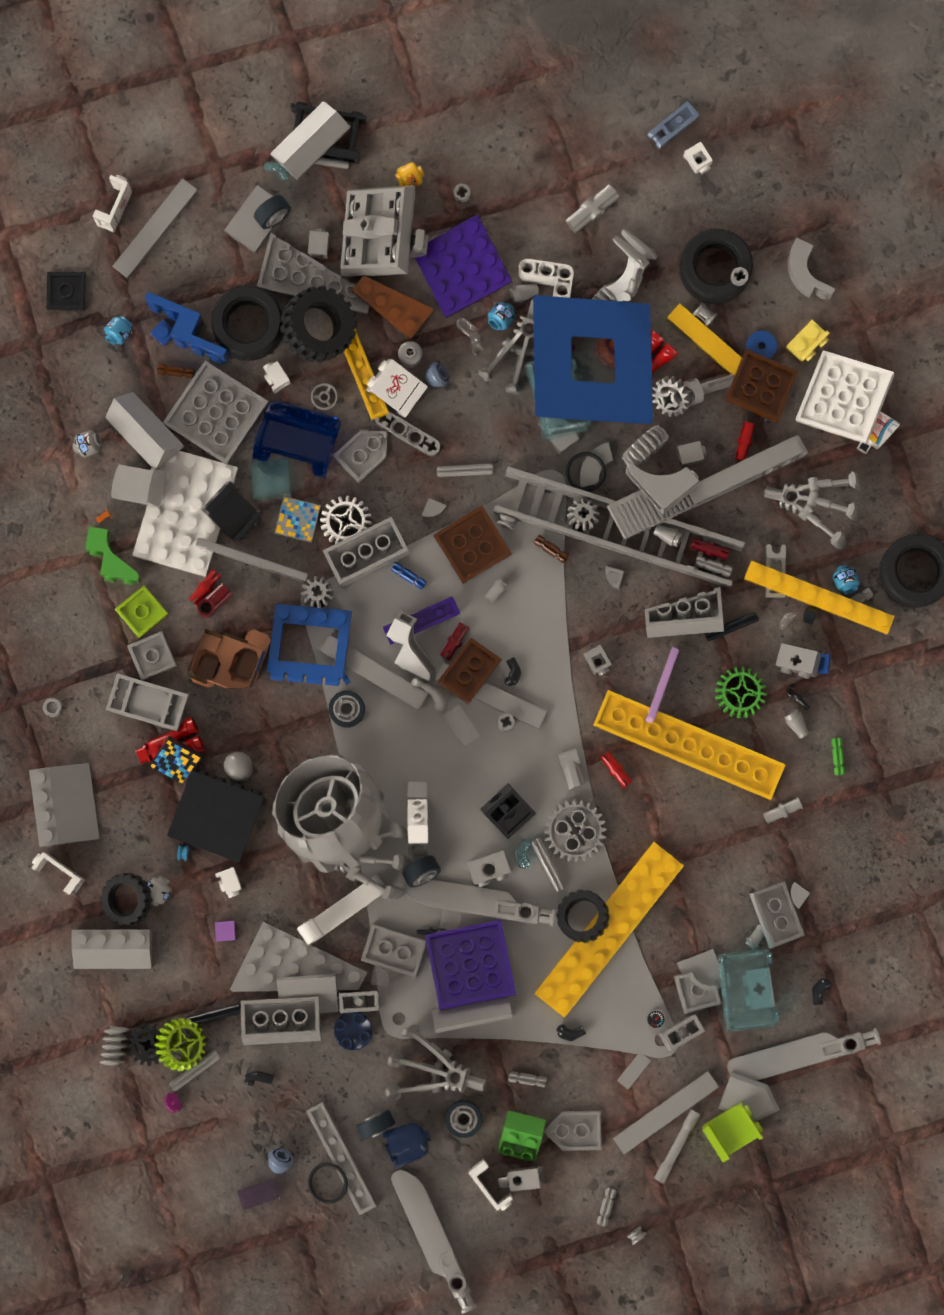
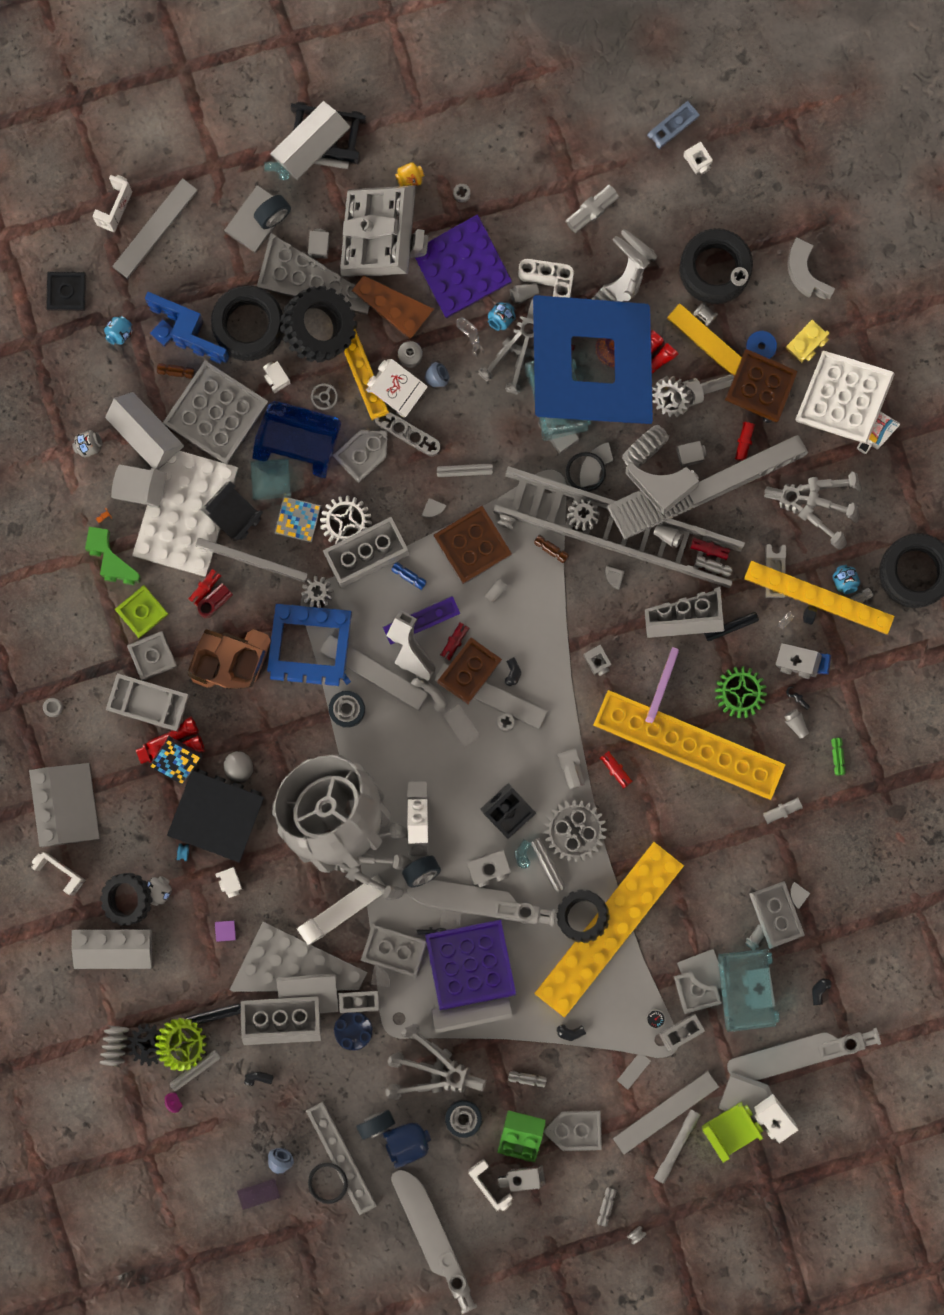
(782, 1126): none -> white brick

